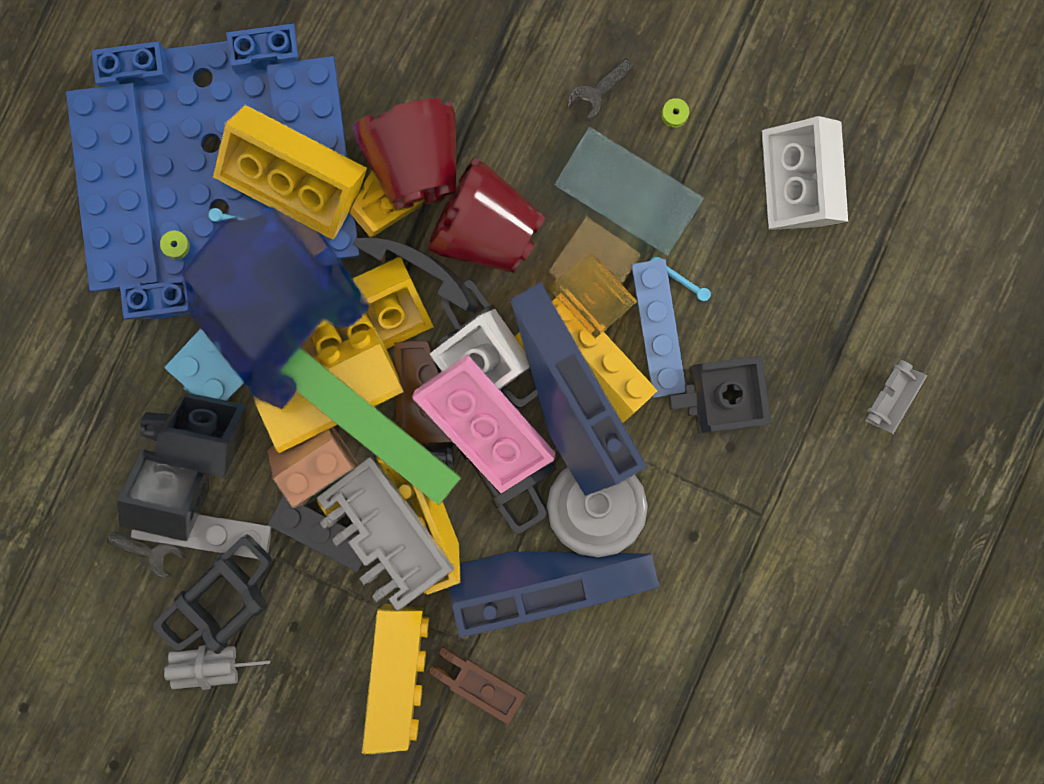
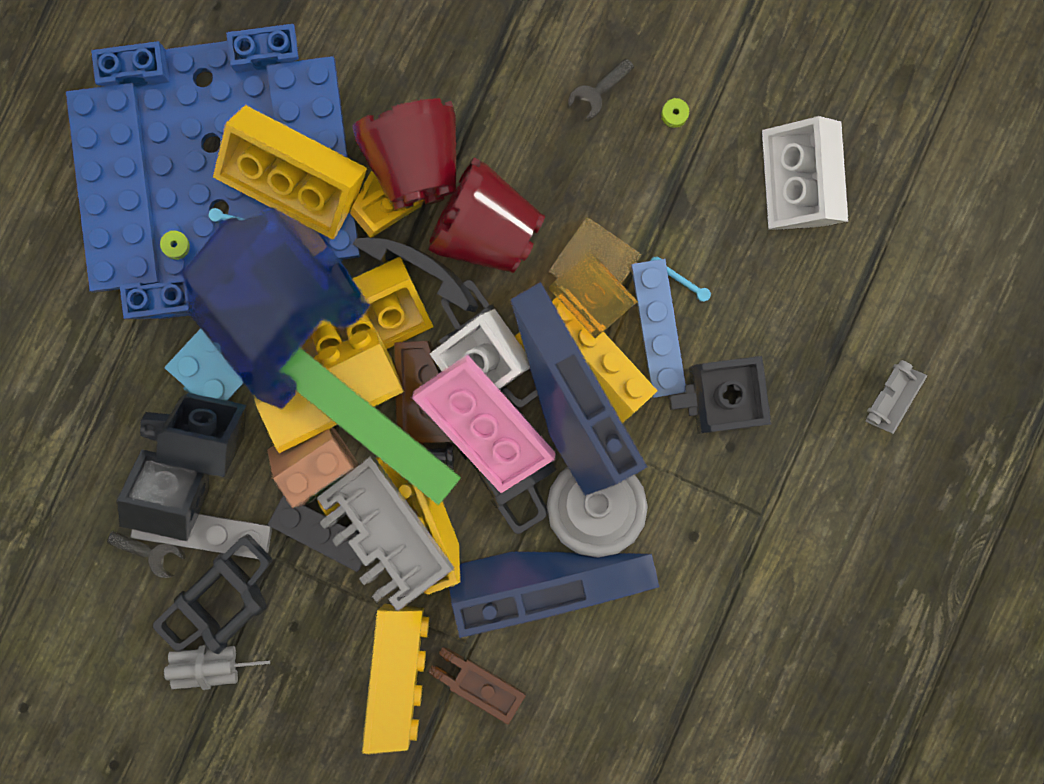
(629, 191): clear light blue slope -> none

